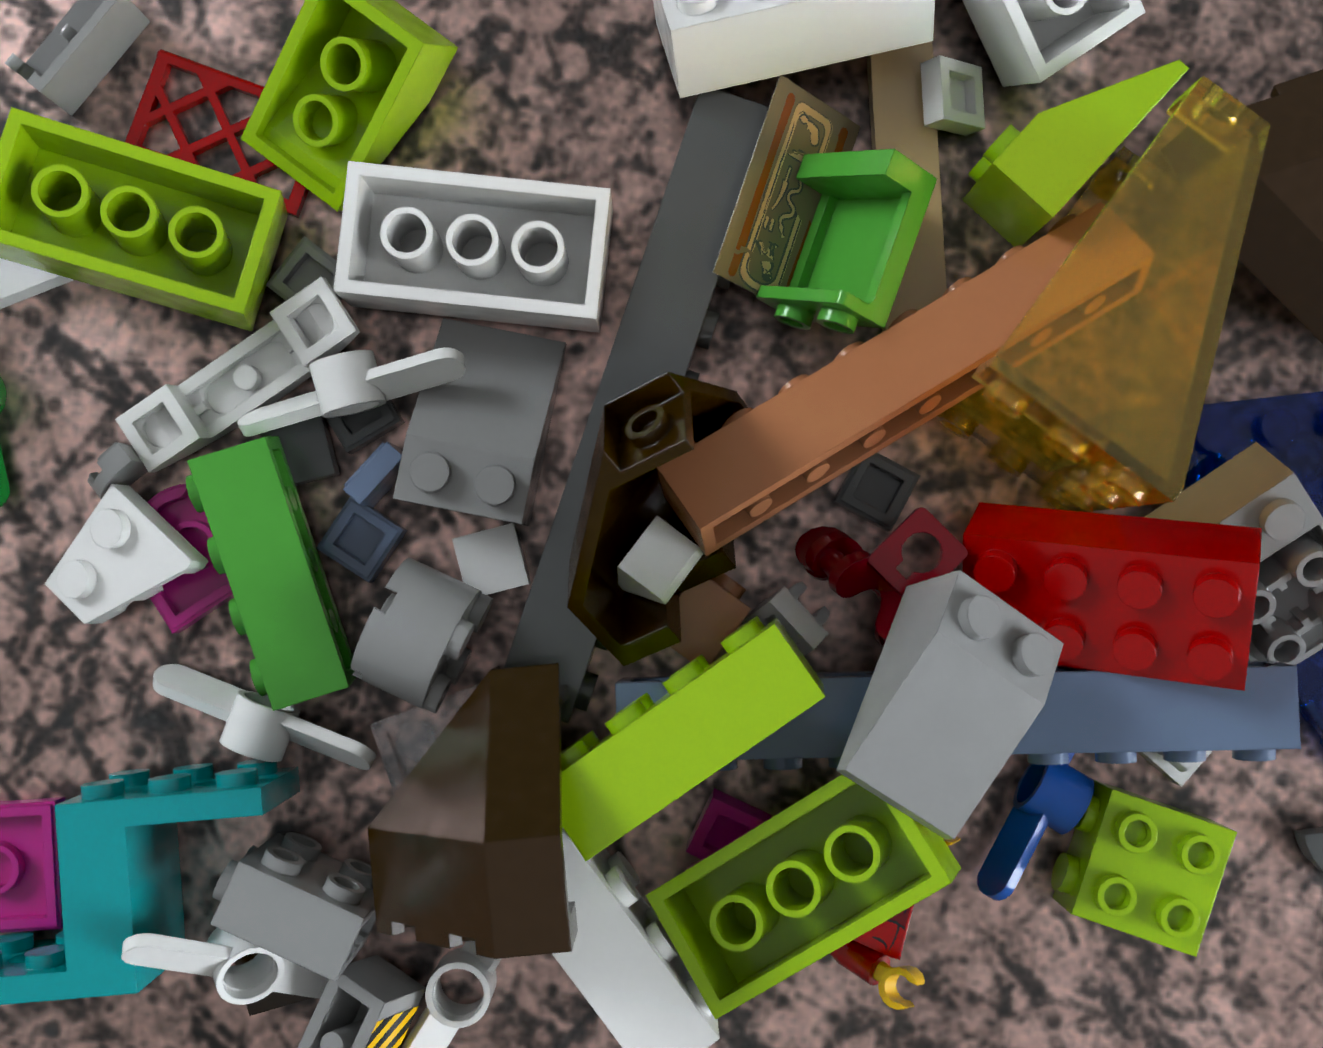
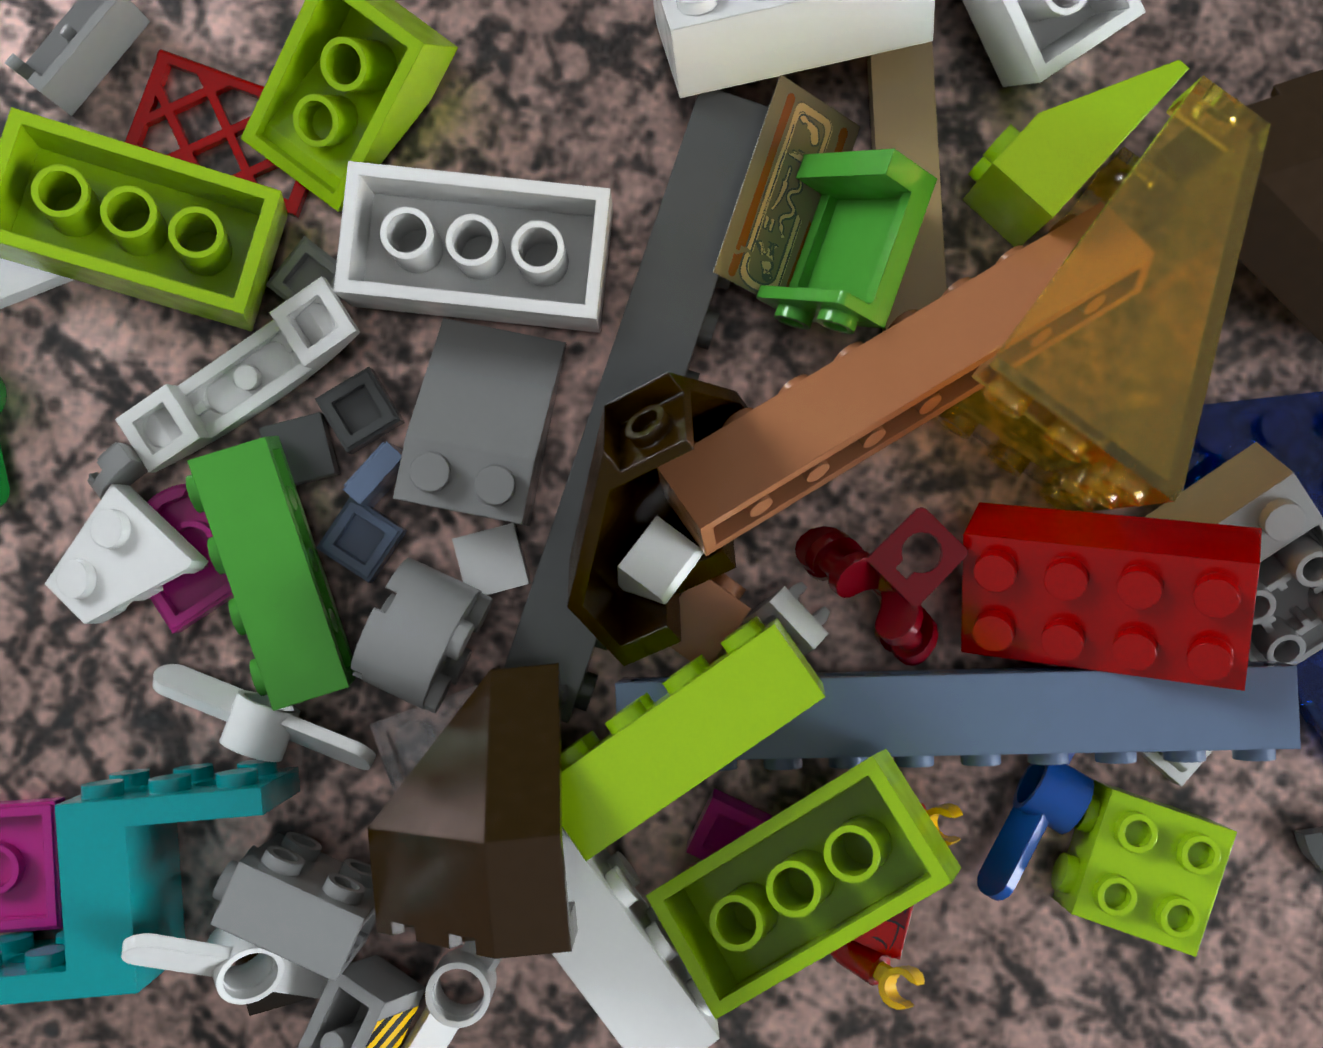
(354, 384): white piece -> none
(877, 490): dark grey tile -> none
(948, 700): light grey slope -> none
(952, 95): white tile -> none

